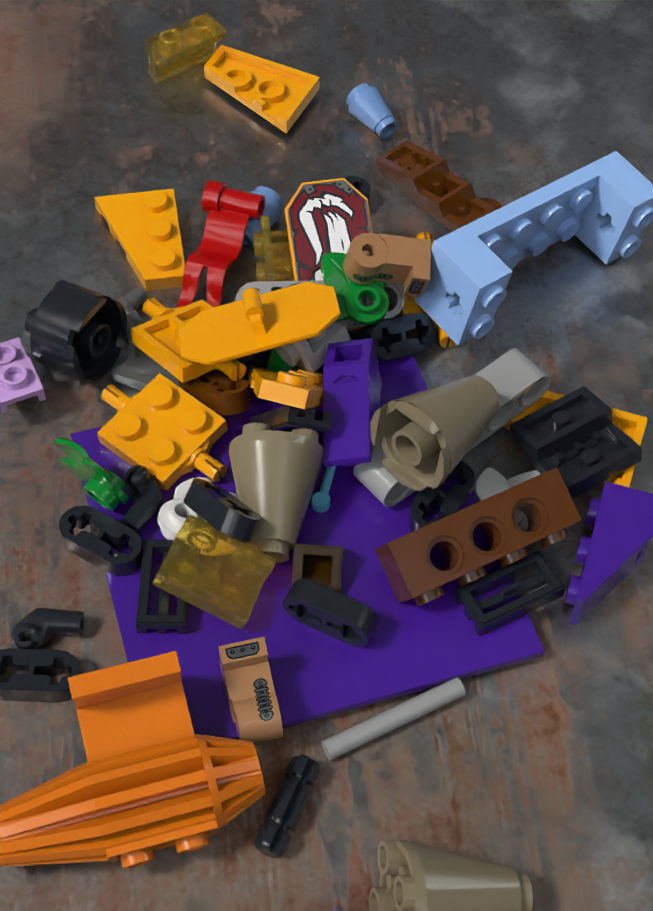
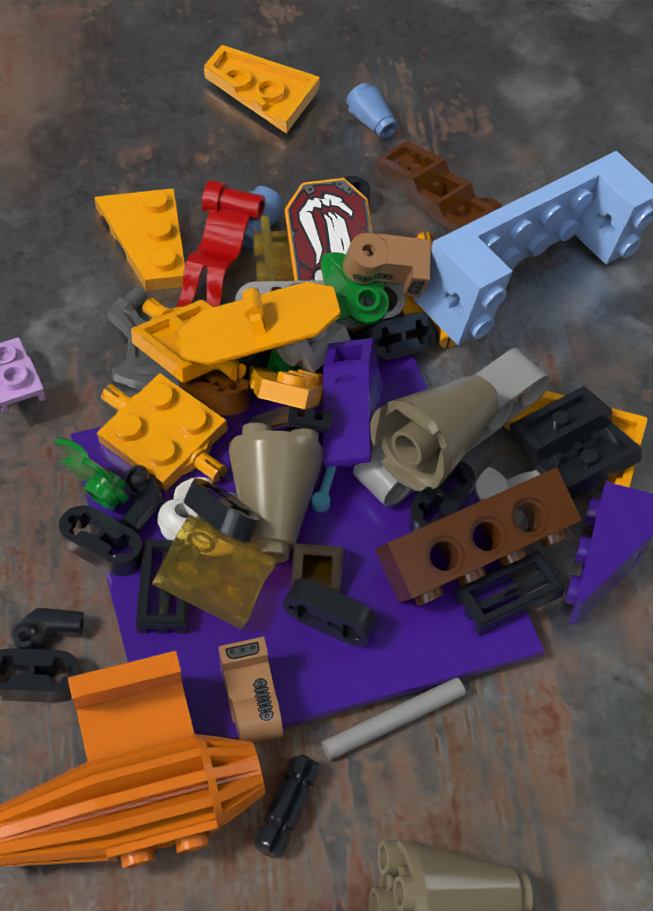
(76, 331): black brick -> none
(183, 46): clear yellow bracket -> none

